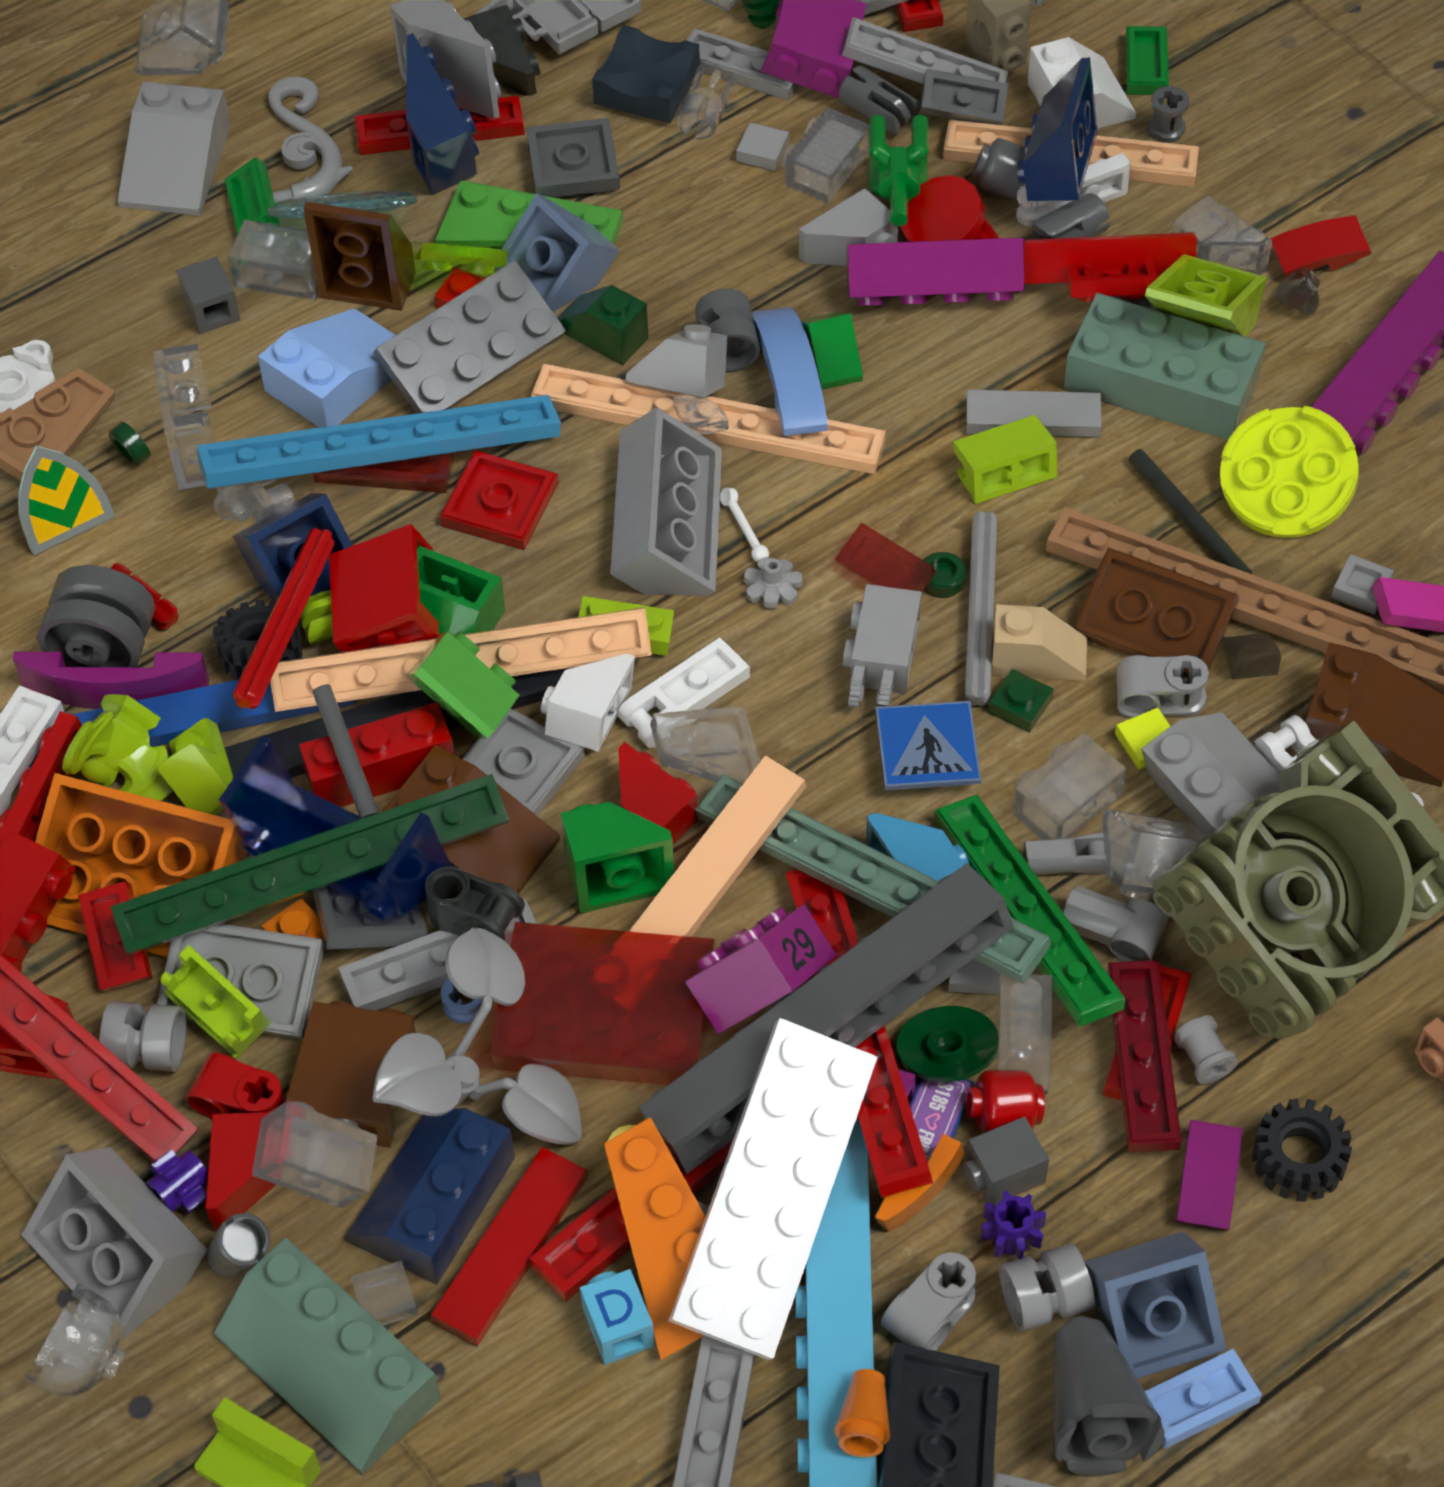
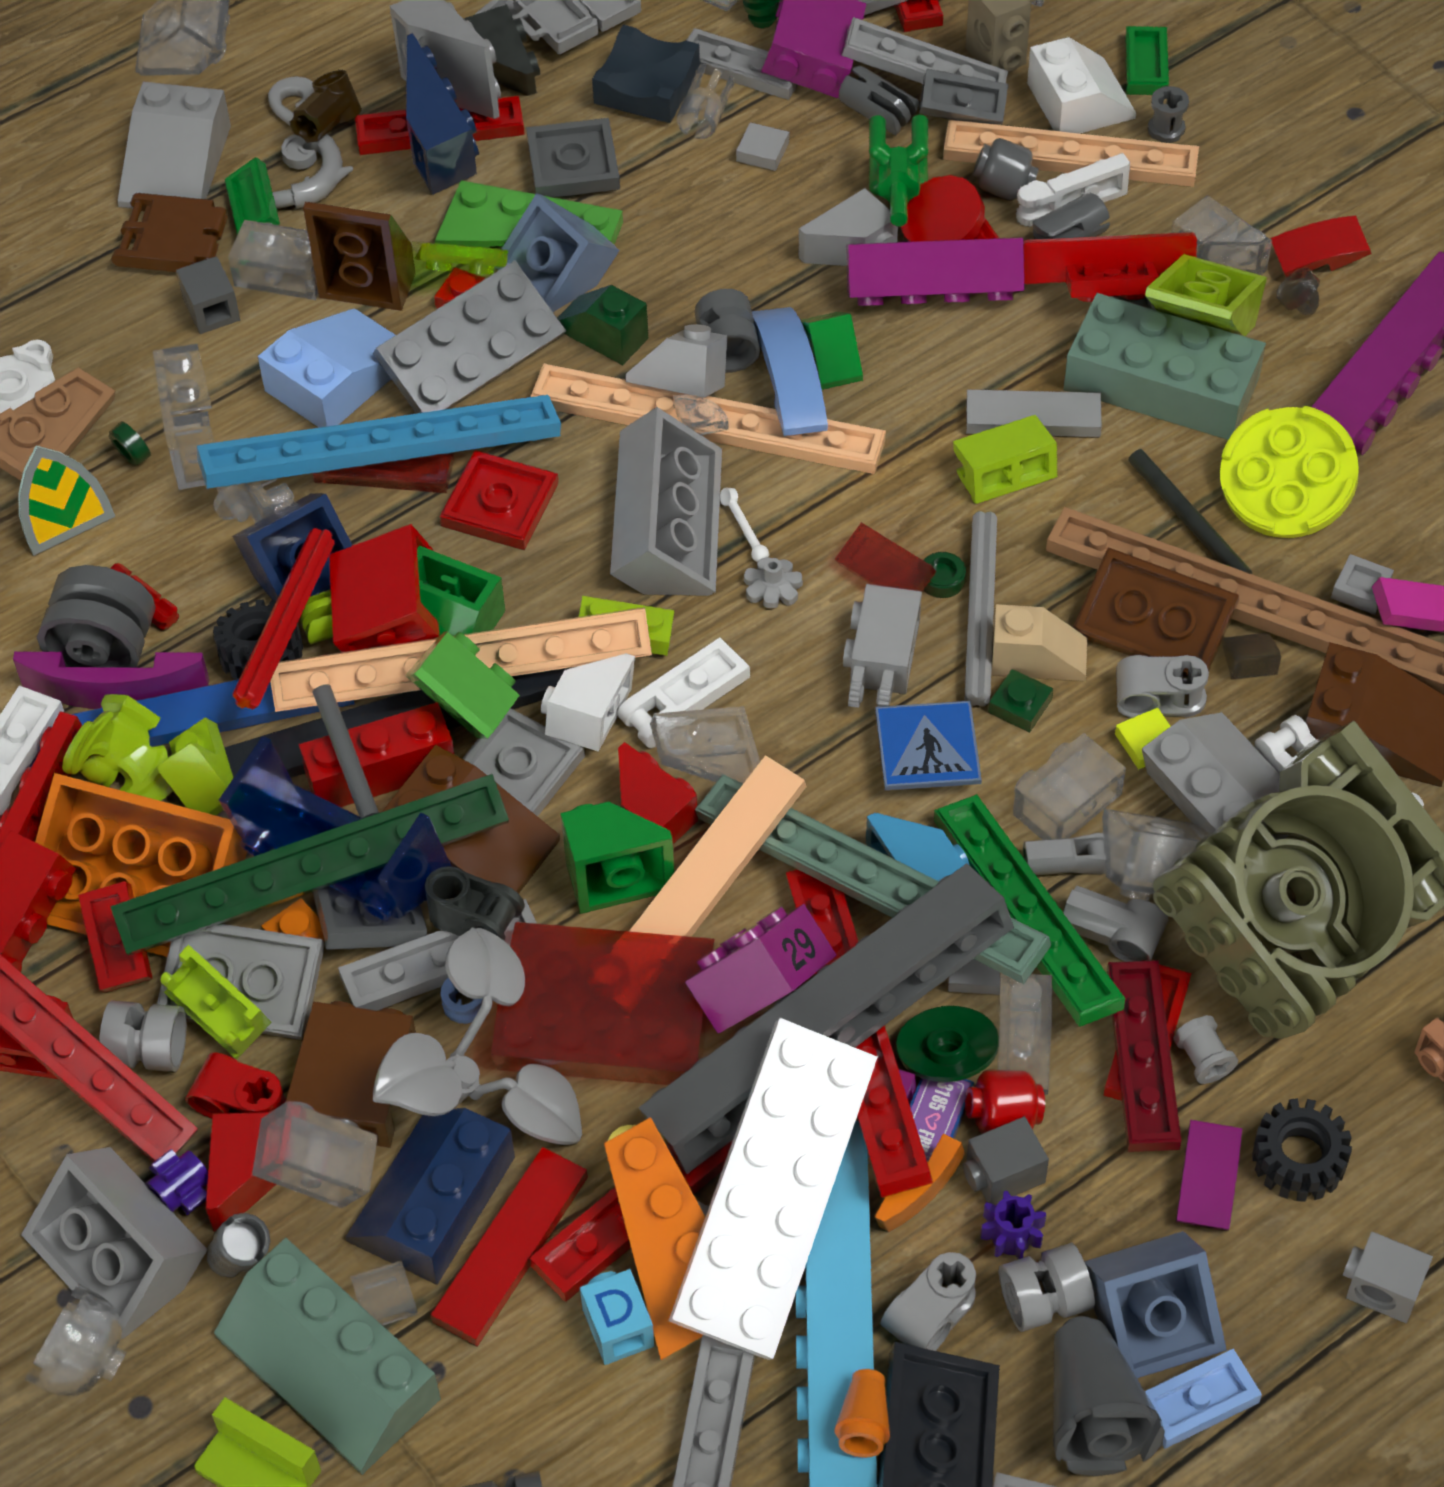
(171, 233): none -> reddish brown plate
(328, 105): none -> dark brown piece
(371, 201): clear light blue piece -> none
(826, 154): clear brick -> none
(1061, 139): dark blue slope -> none
(1386, 1276): none -> light grey brick

